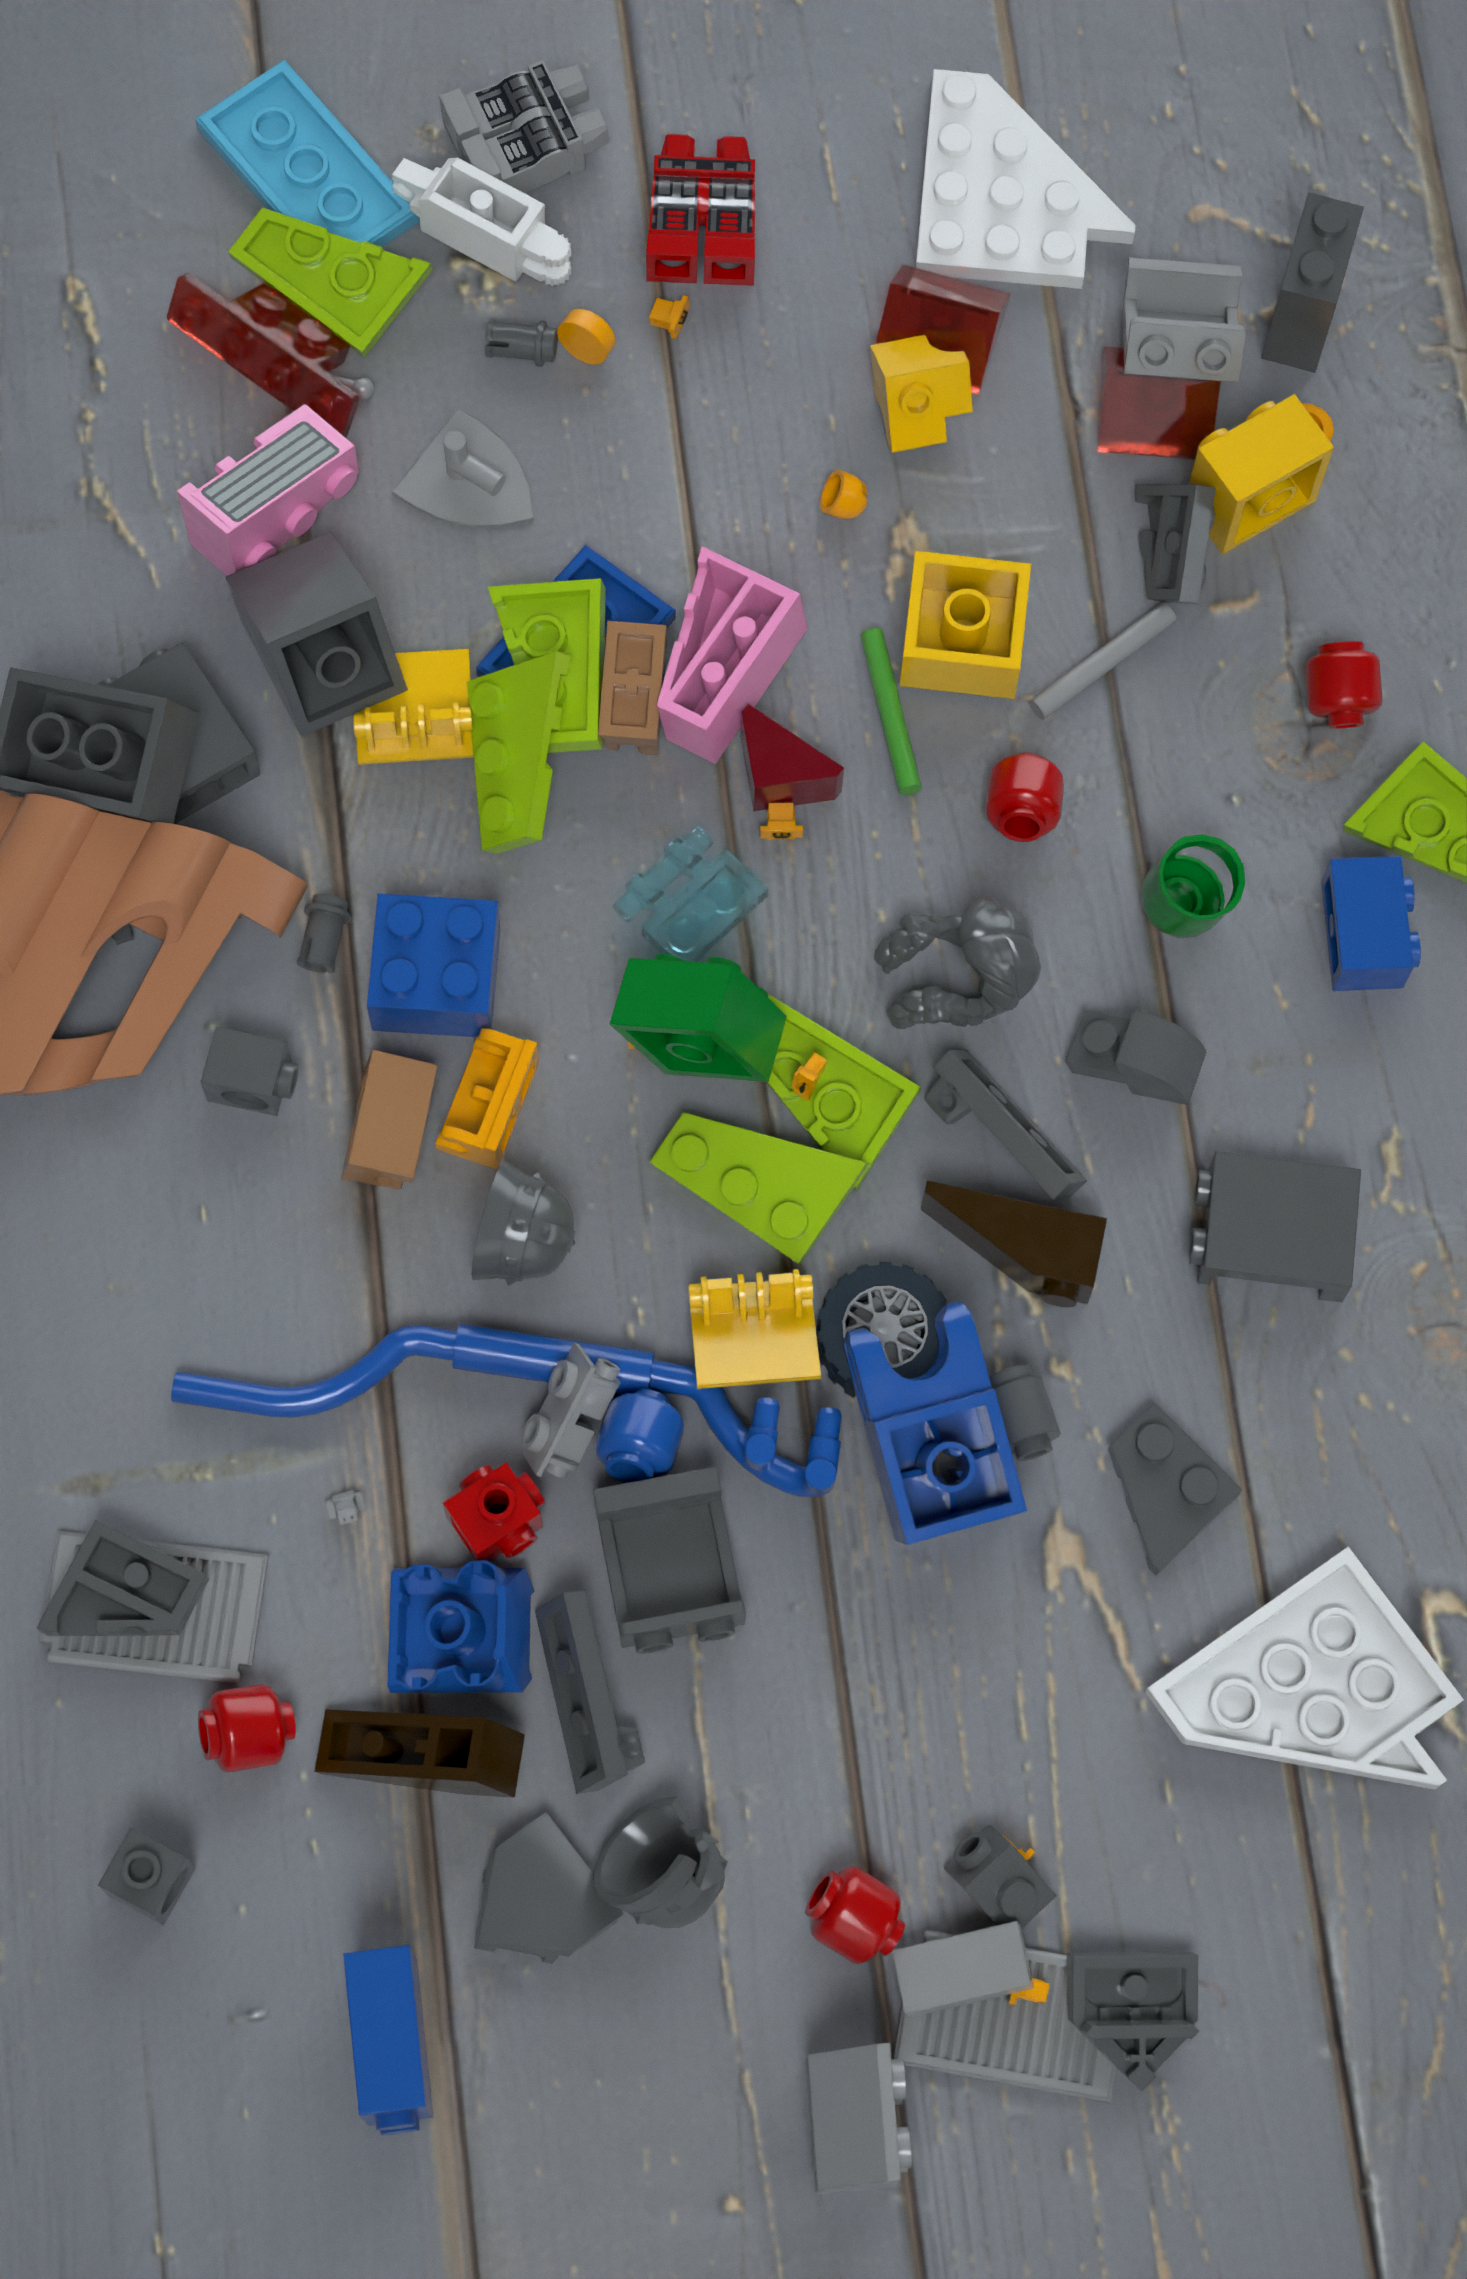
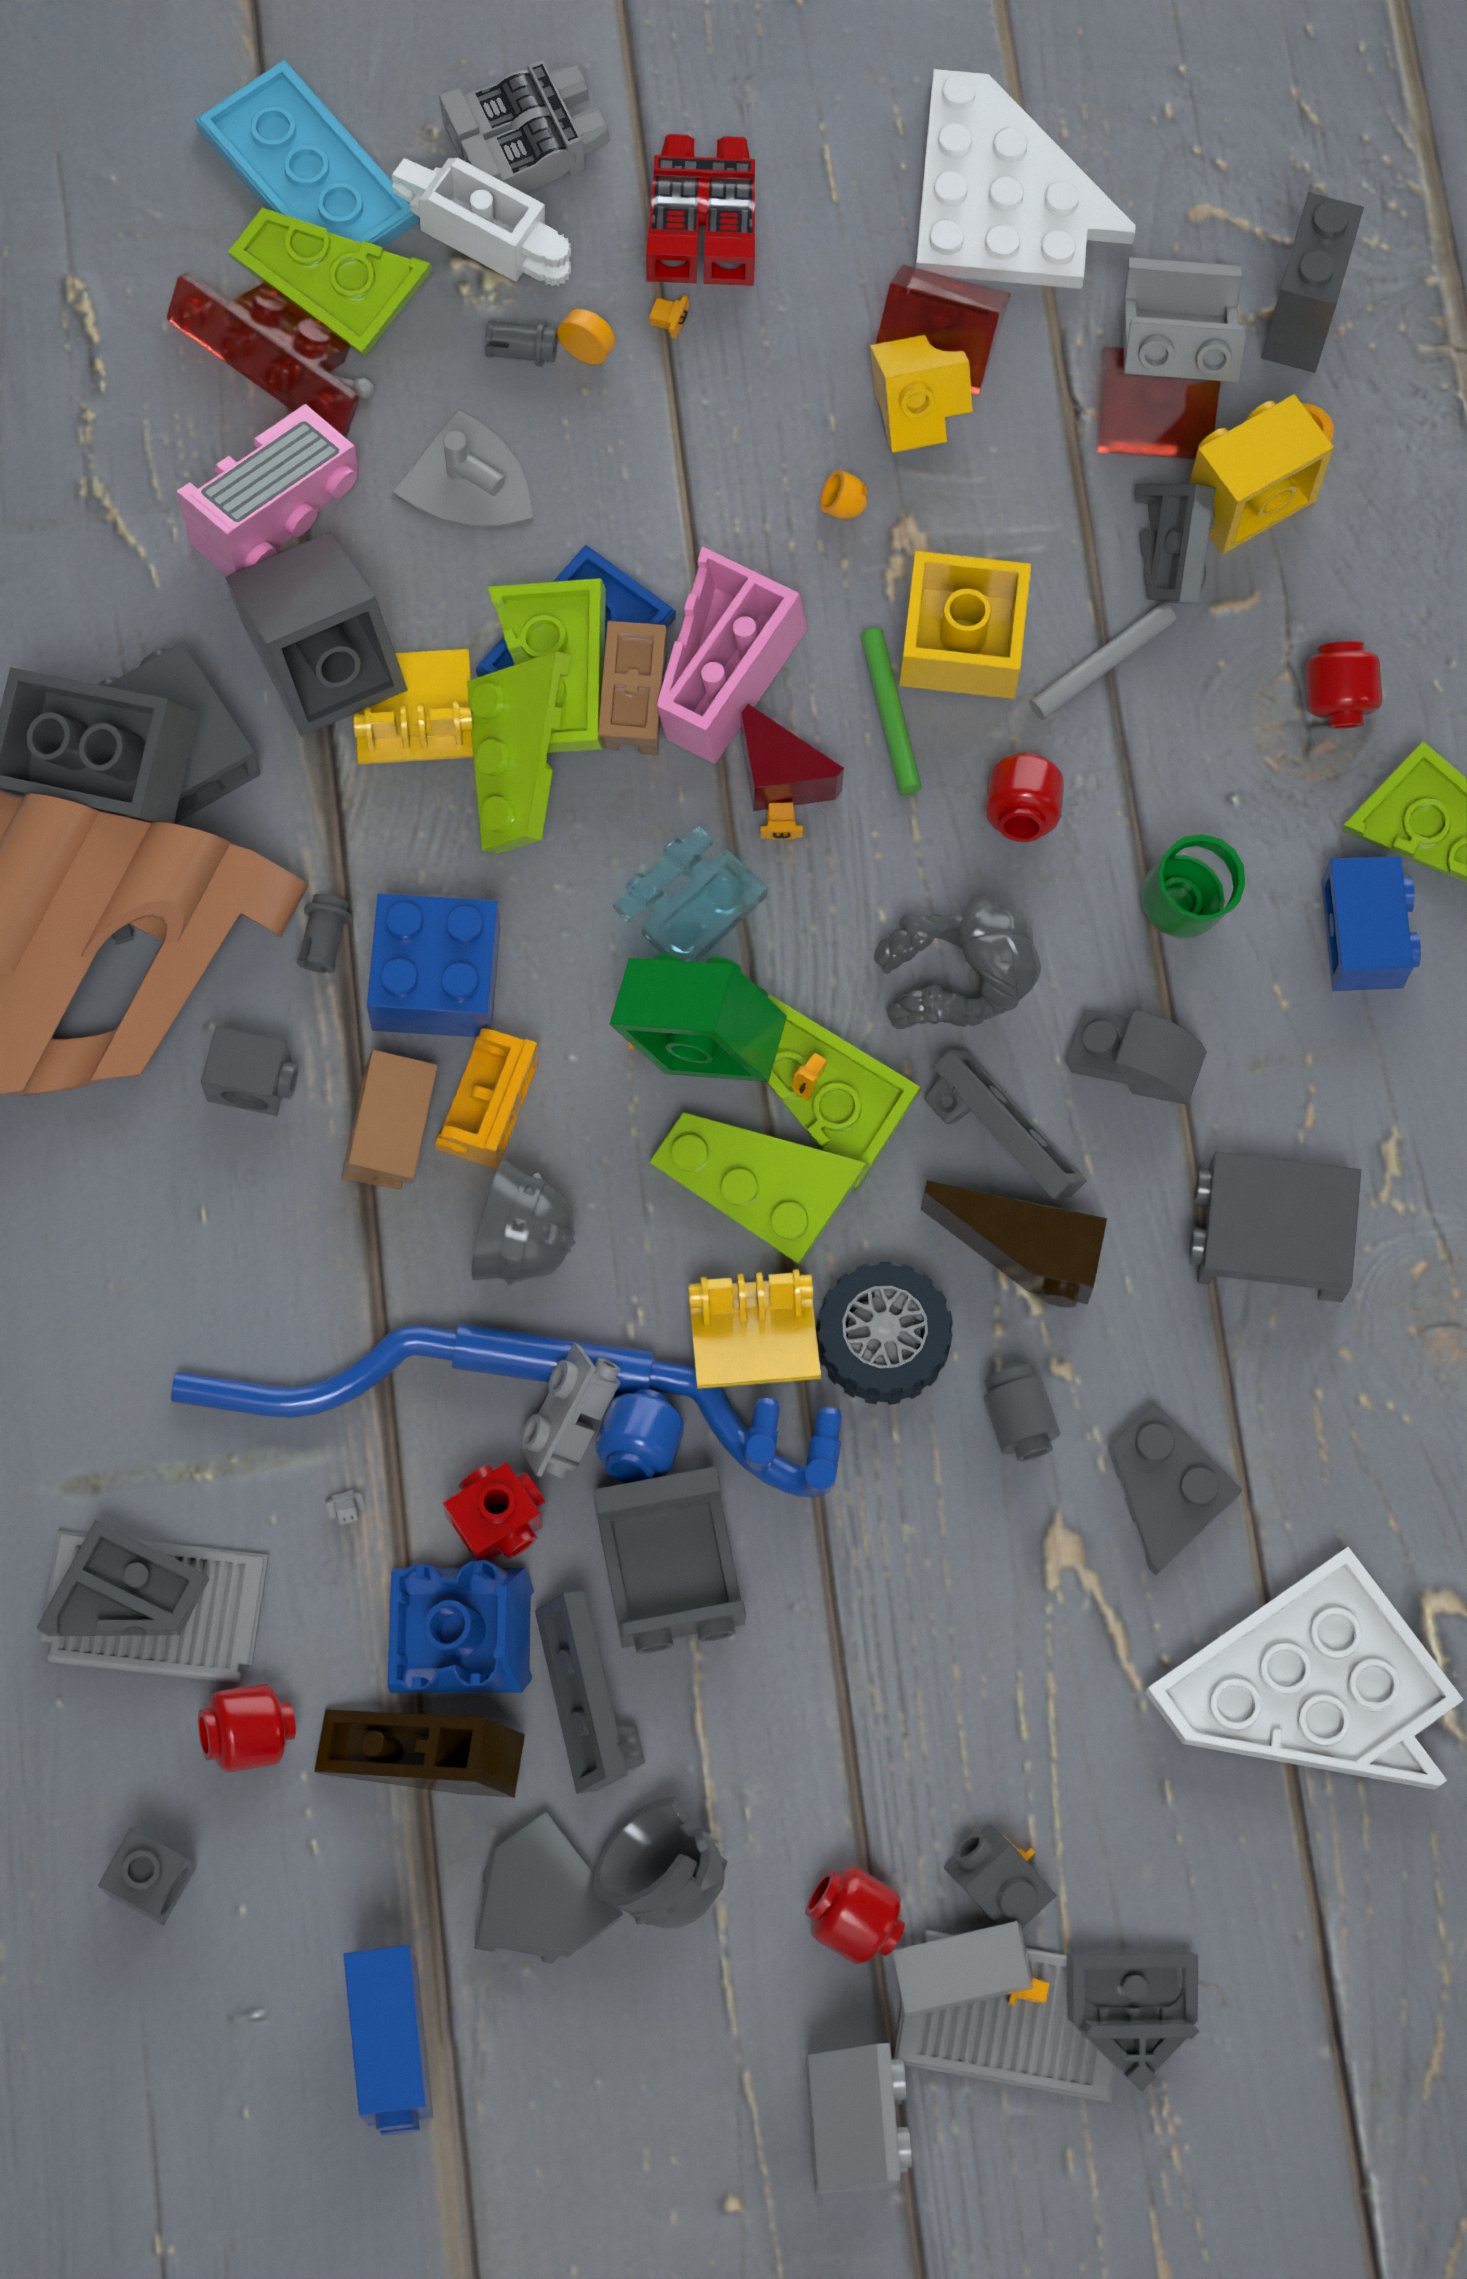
(939, 1411): blue brick -> none

